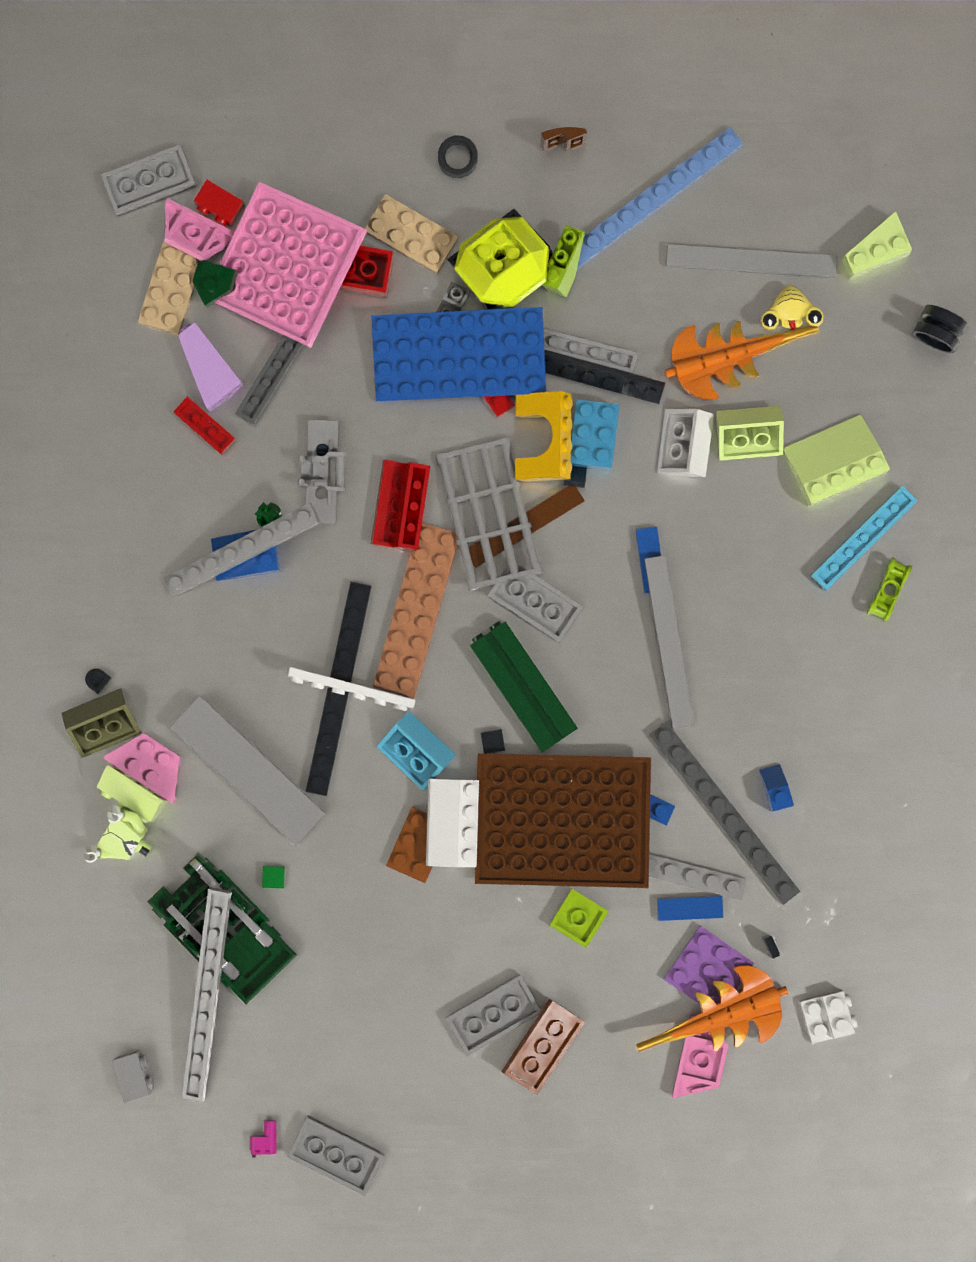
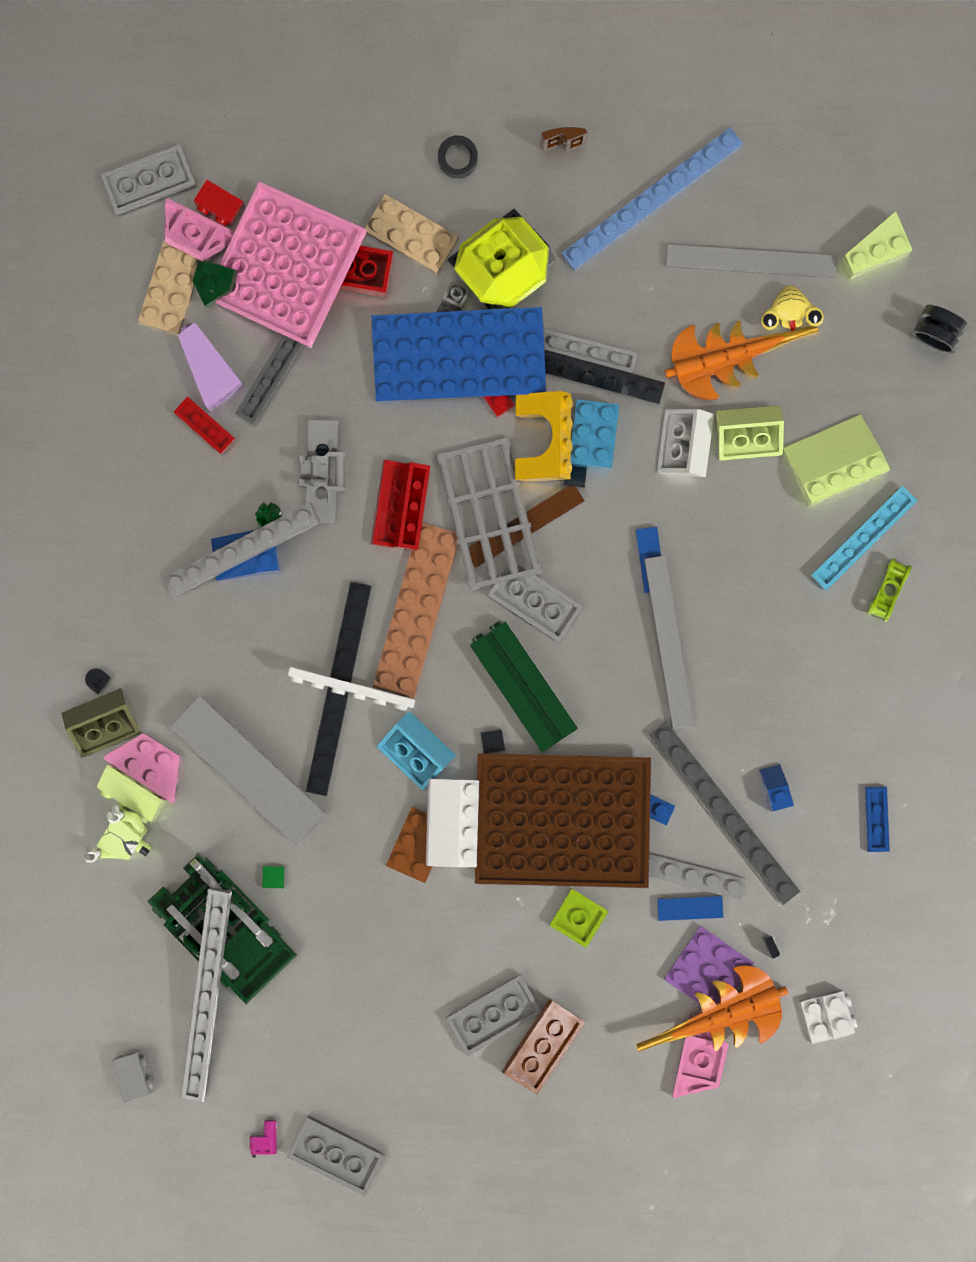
(564, 262): lime slope -> none
(877, 819): none -> blue tile

